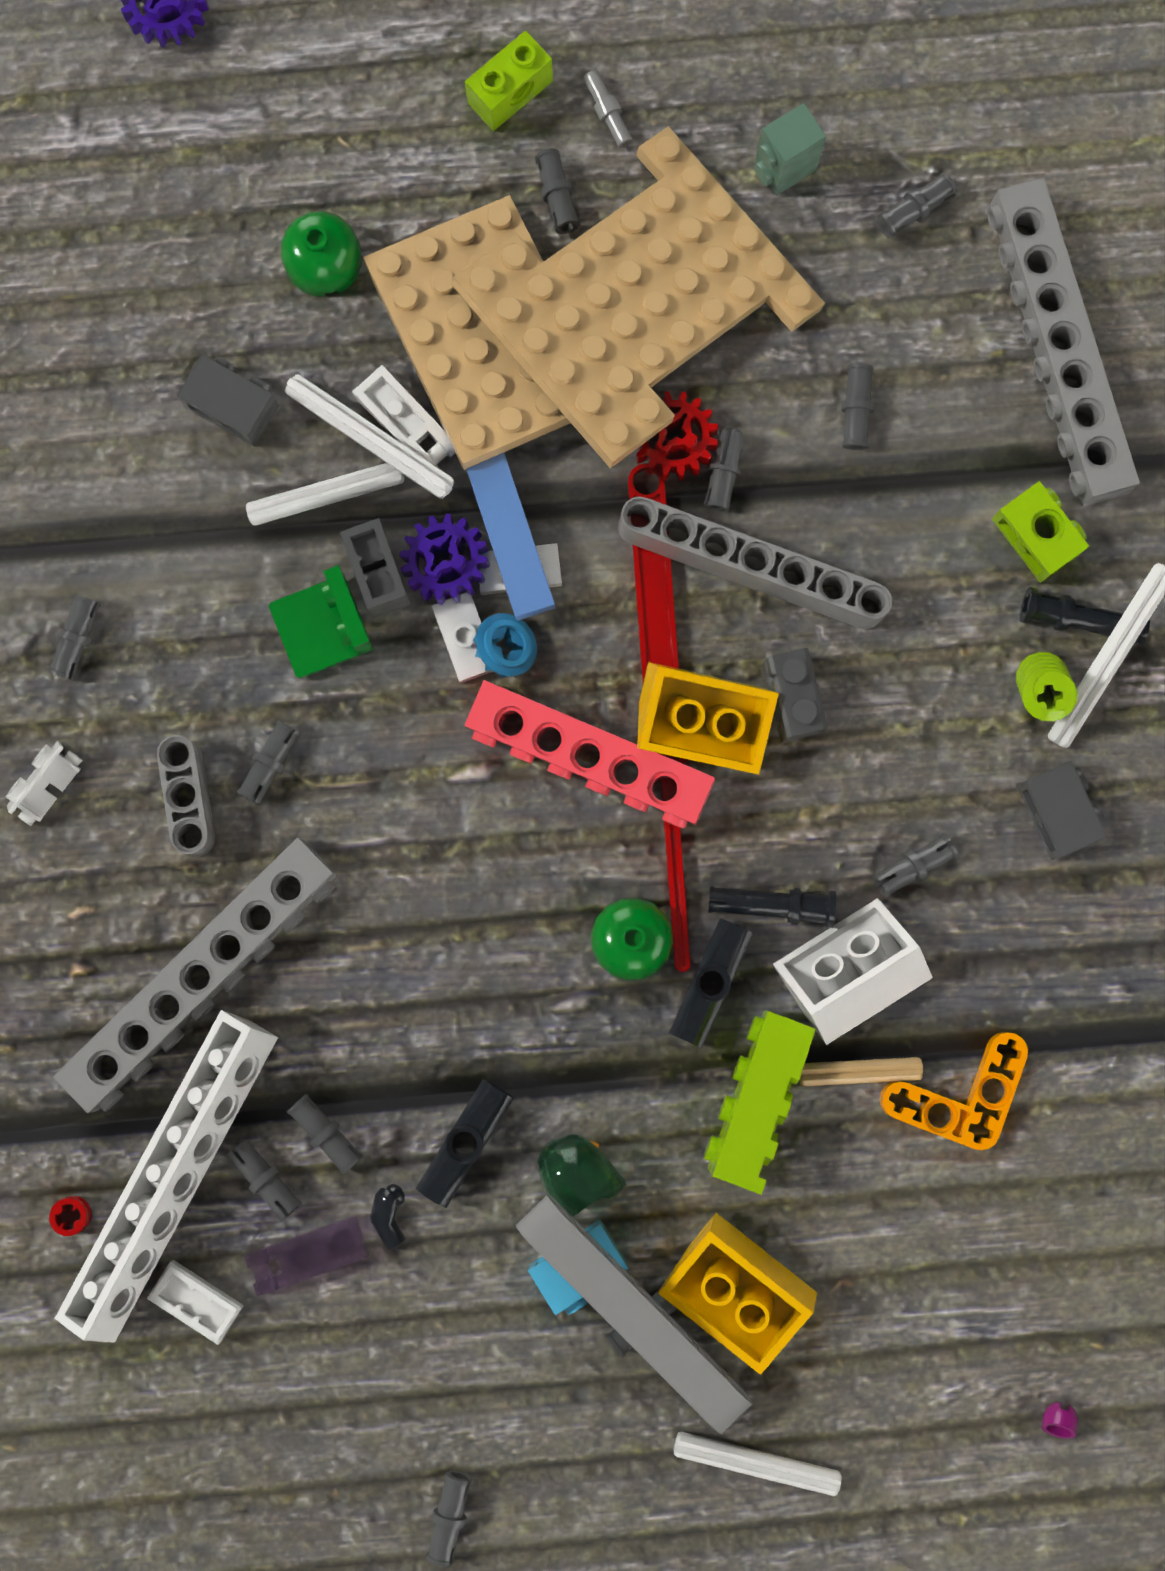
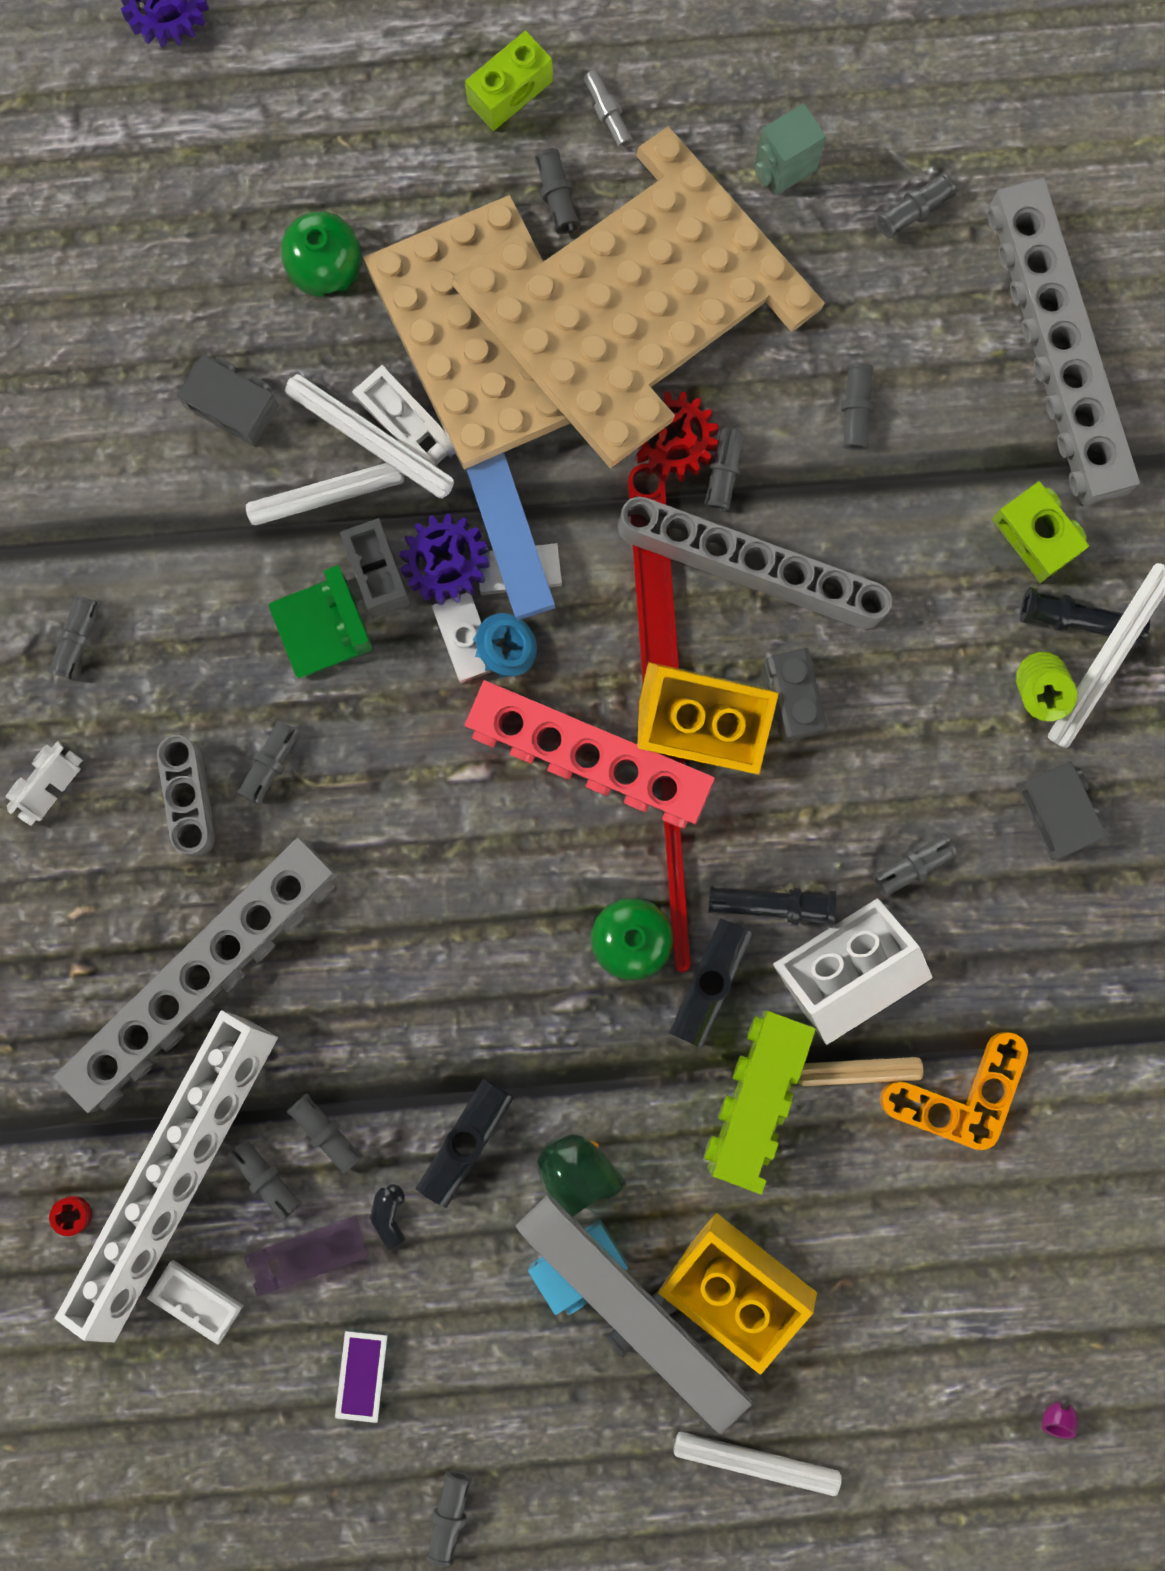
(361, 1375): none -> dark purple tile

